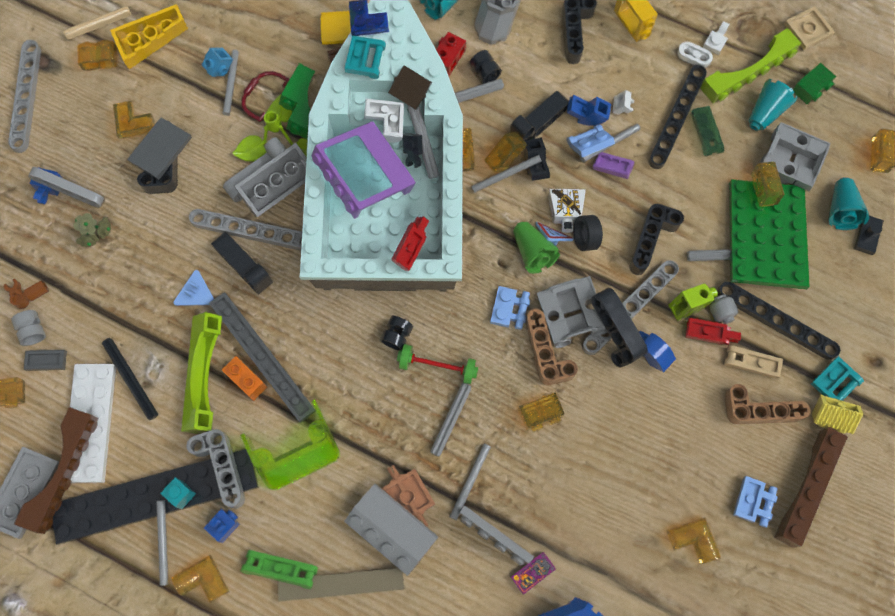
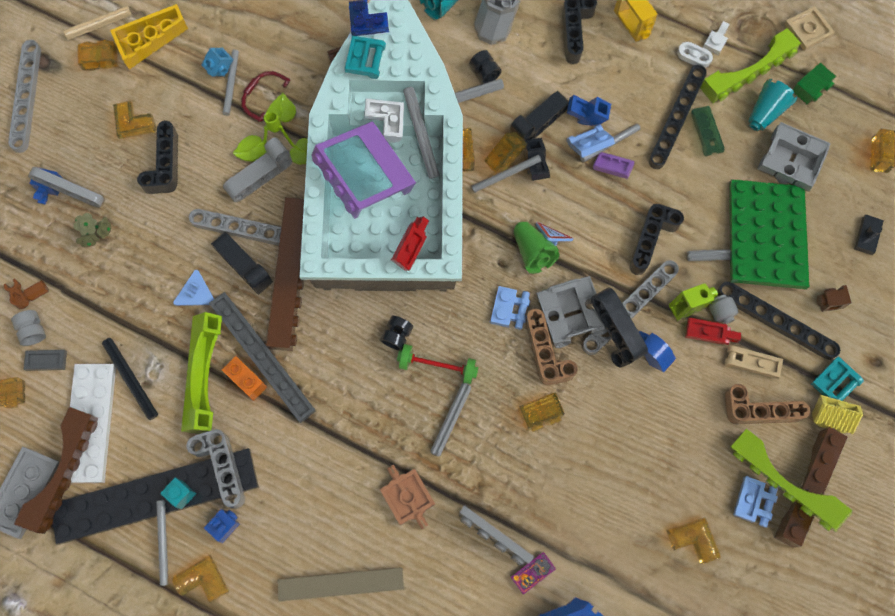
(159, 148): dark grey tile -> none
(273, 180): light grey slope -> none
(279, 569): bright green plate -> none
(287, 279): none -> reddish brown brick
(296, 99): green arch -> none
(298, 462): clear neon green windscreen -> none
(335, 27): yellow slope -> none
(391, 529): light grey slope -> none
(410, 87): dark brown piece -> none
(413, 147): black plate -> none
(451, 50): red brick -> none
(470, 481): light grey bar -> none
(566, 206): torso -> none
(587, 232): black tyre -> none
(622, 103): white tile -> none
(767, 184): clear yellow brick -> none
(826, 508): none -> lime arch
(834, 299): none -> reddish brown brick
(847, 206): teal cone -> none

